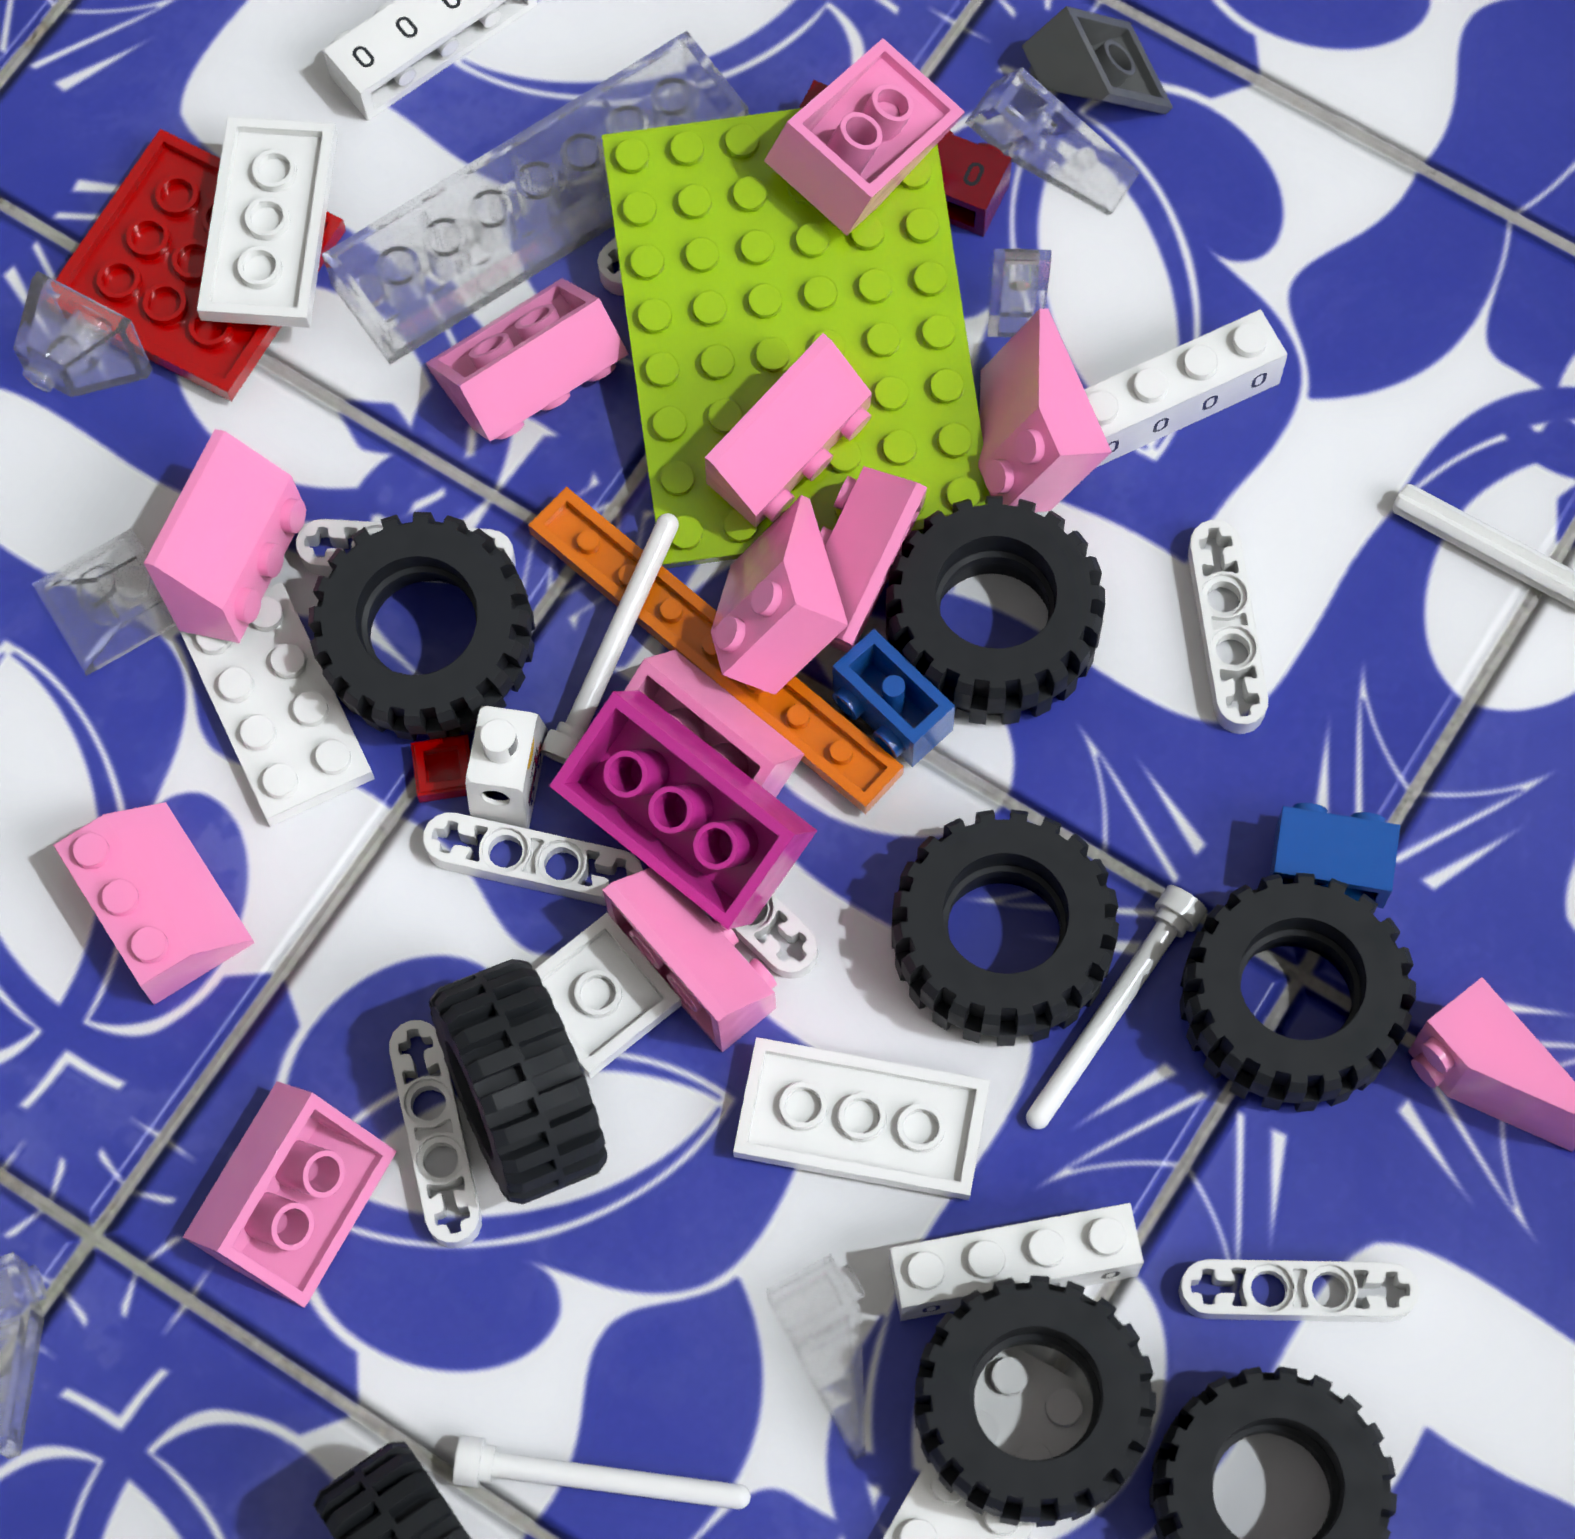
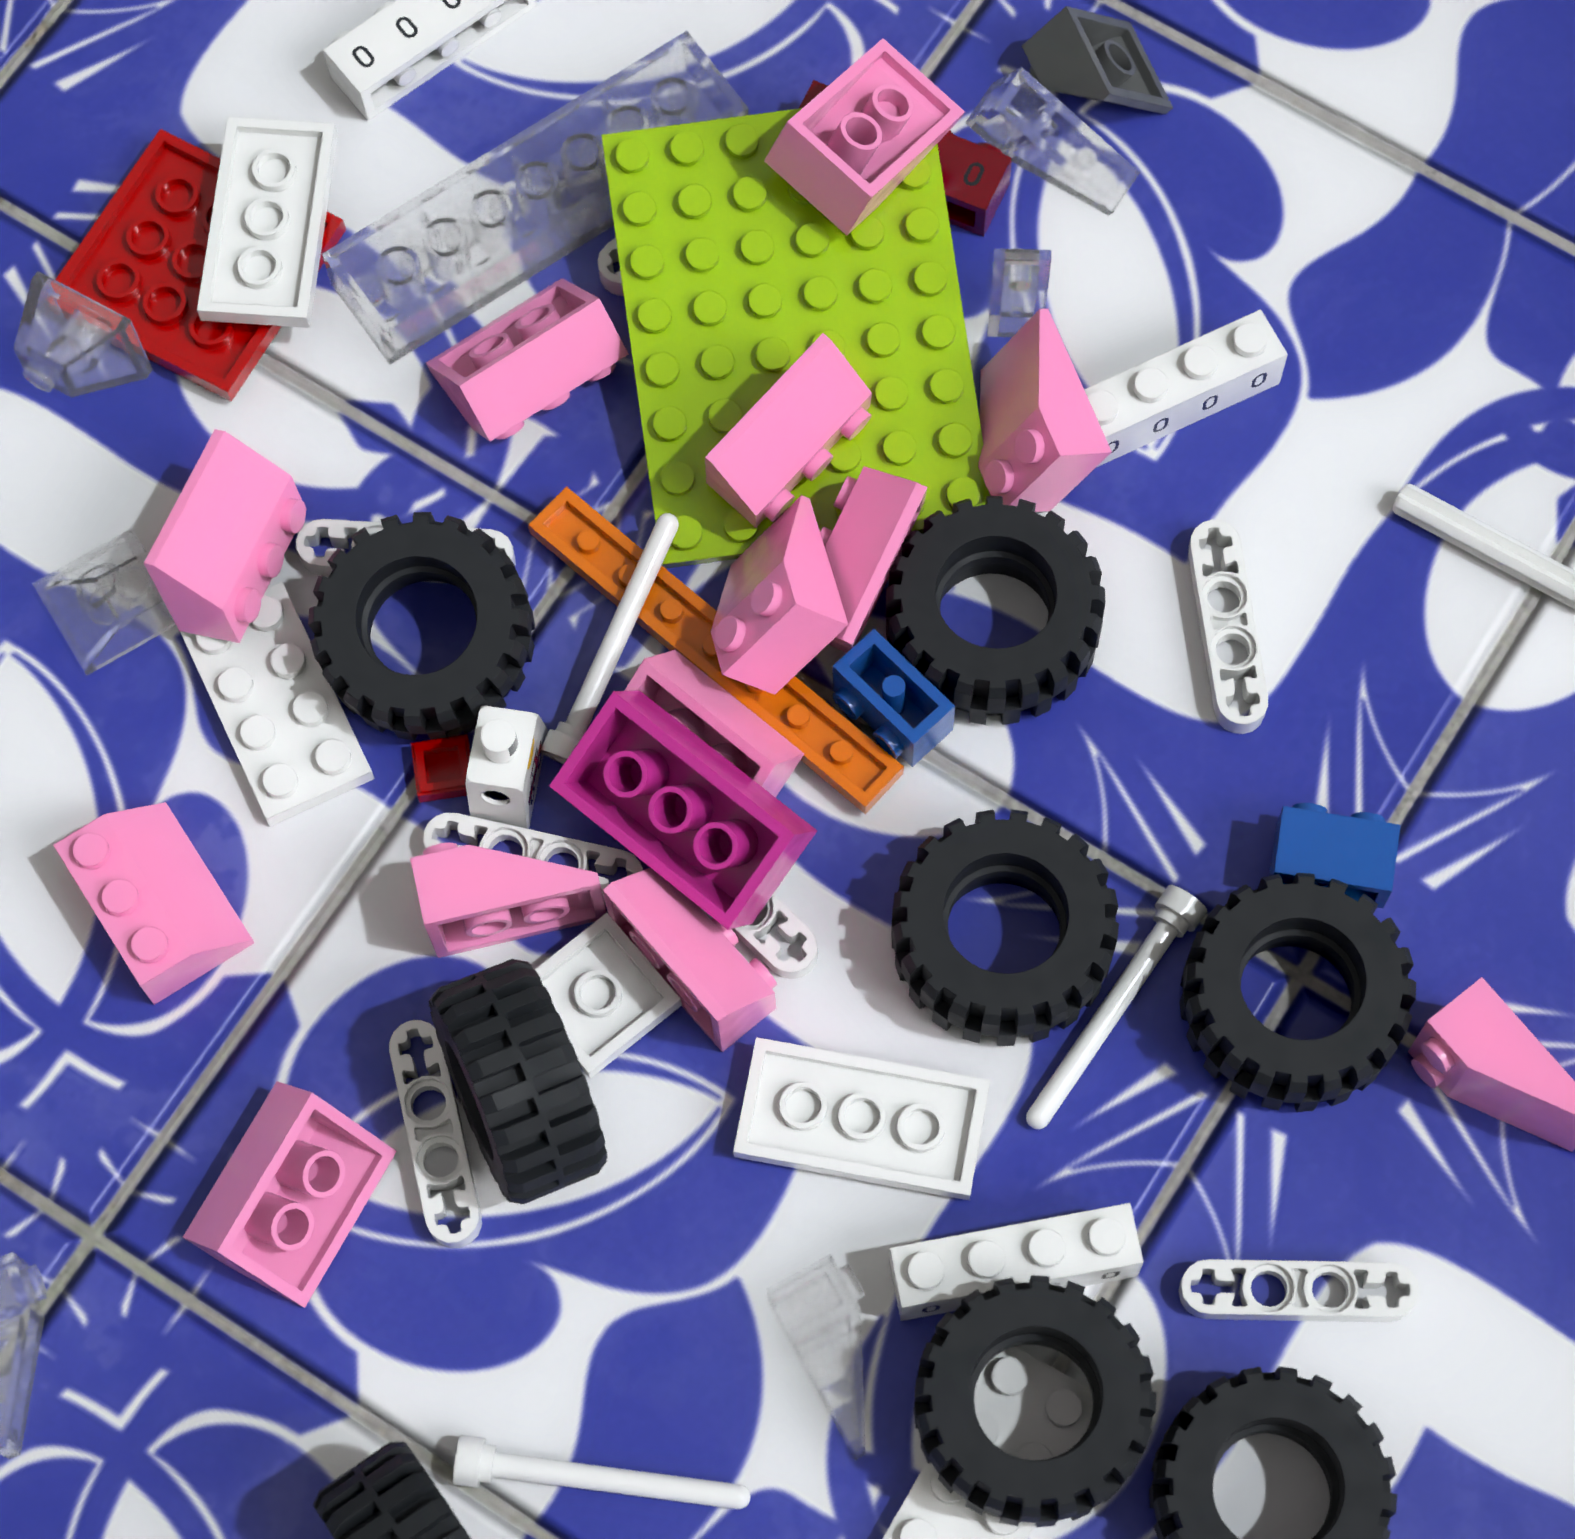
(494, 897): none -> bright pink slope

